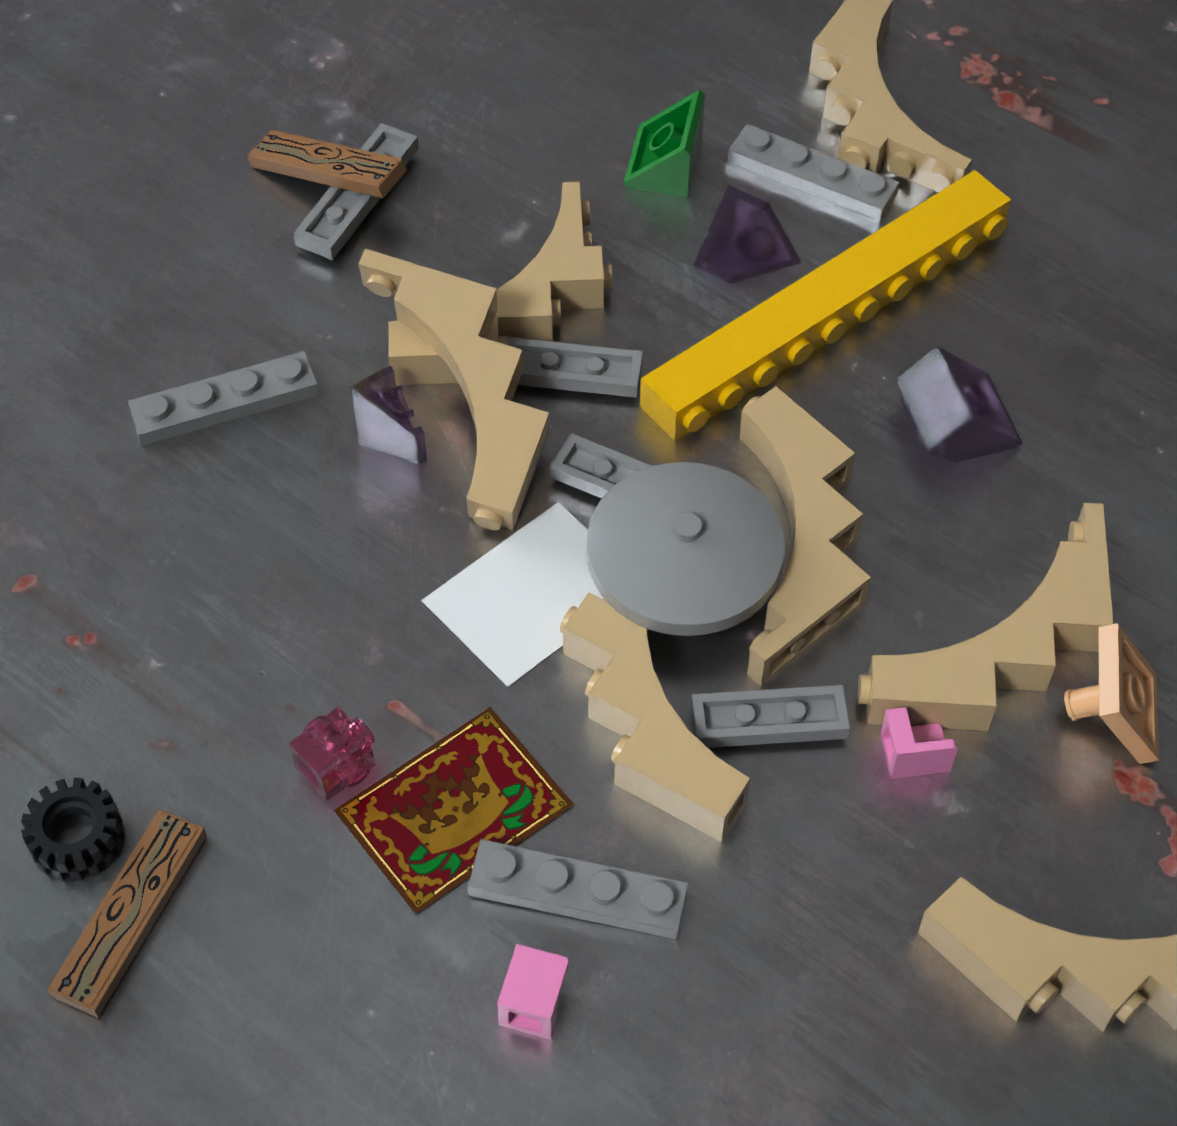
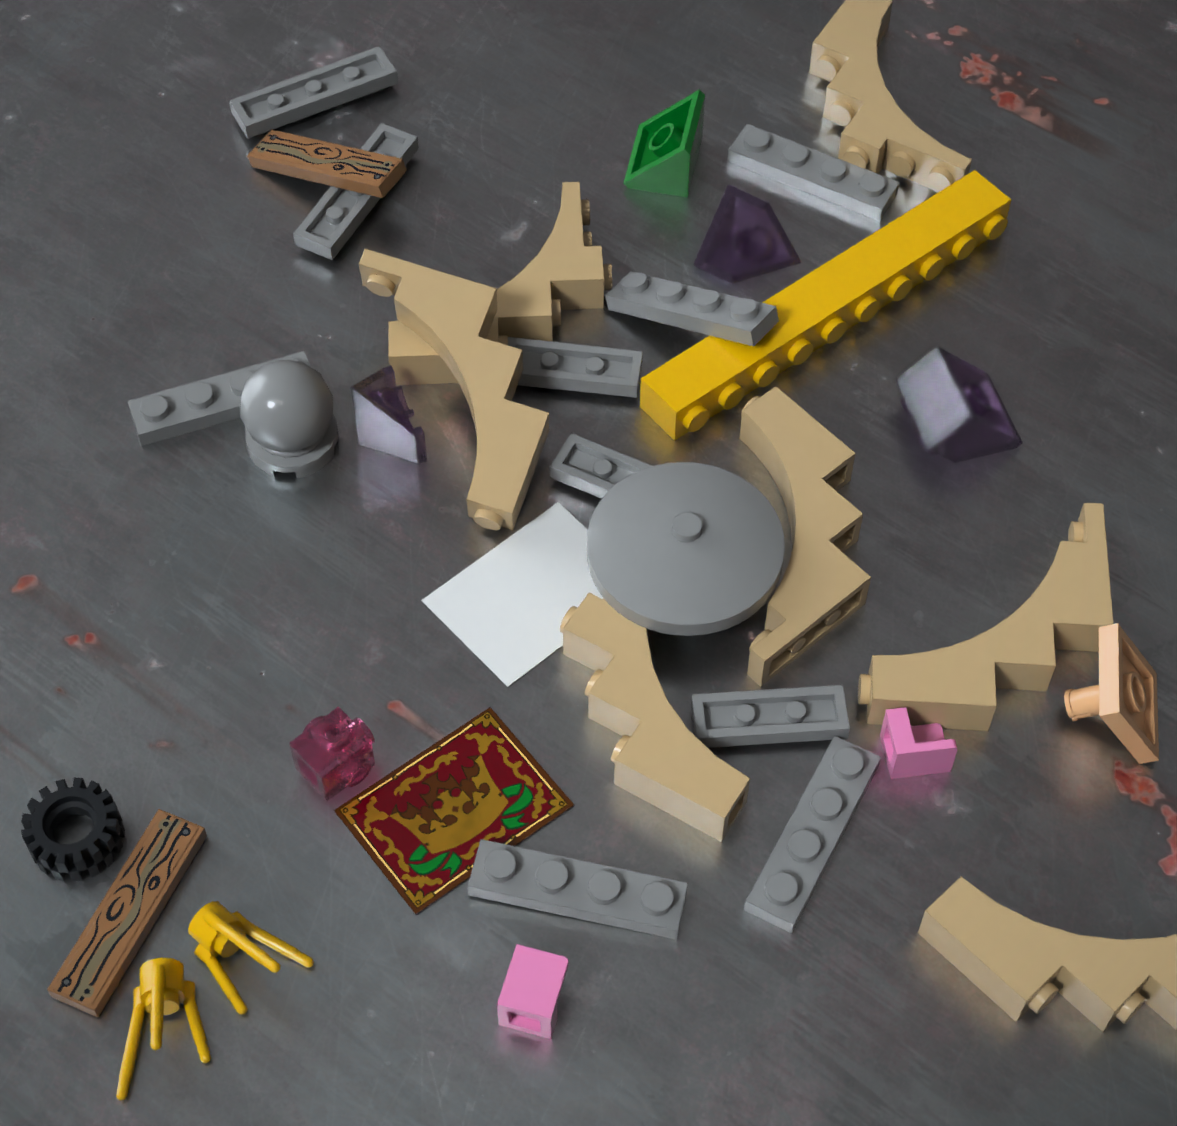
(159, 994): none -> yellow plant
(224, 934): none -> yellow plant
(288, 418): none -> light grey tile
(313, 92): none -> light grey plate
(692, 308): none -> light grey plate
(812, 834): none -> light grey plate

